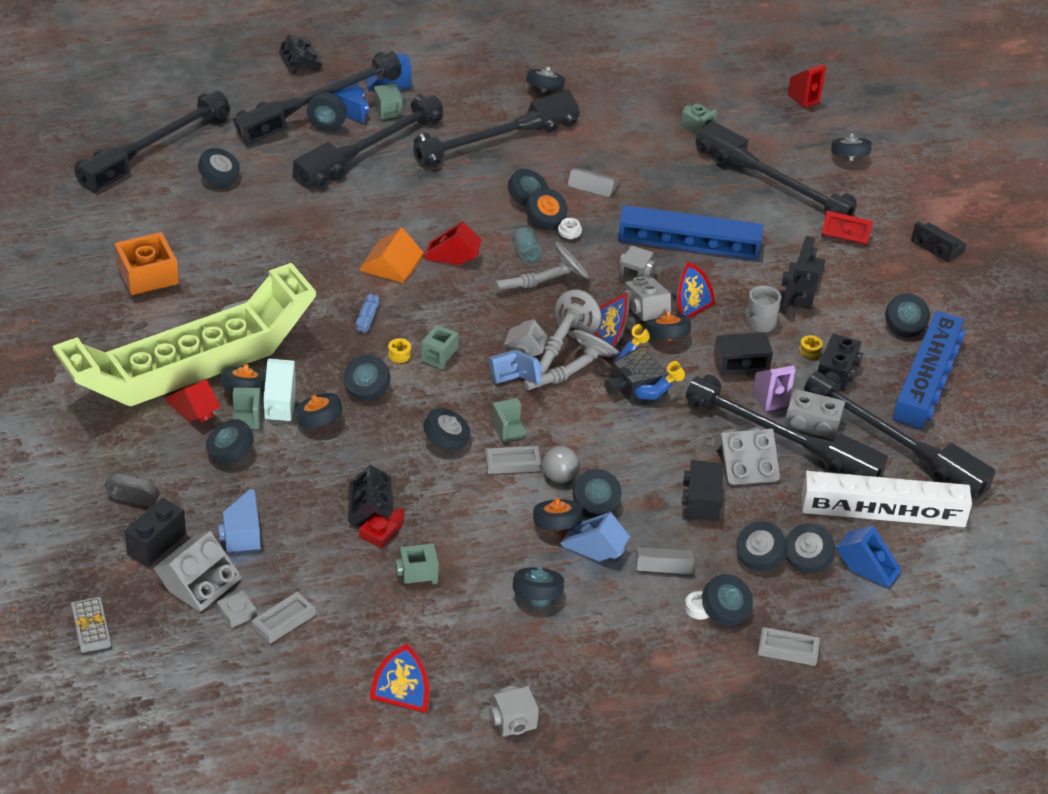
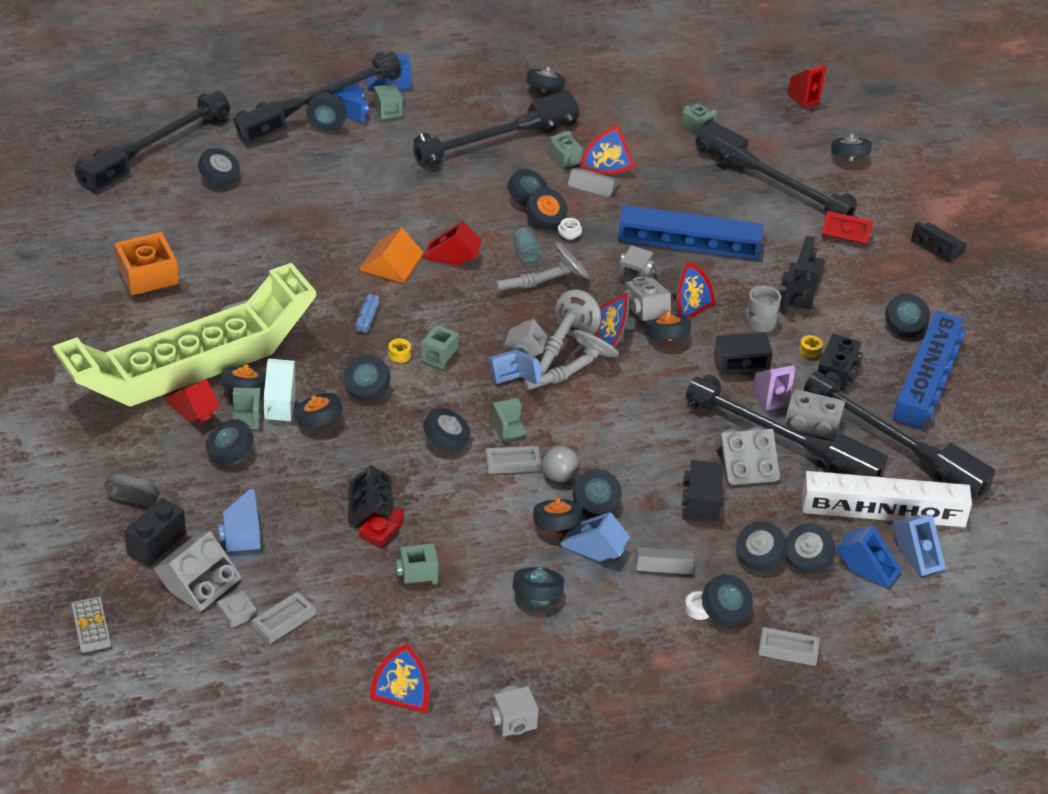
(299, 52): black bracket -> none
(327, 160): black bar -> none
(565, 150): none -> sand green brick
(608, 153): none -> shield
(639, 373): torso -> none
(920, 543): none -> medium blue slope

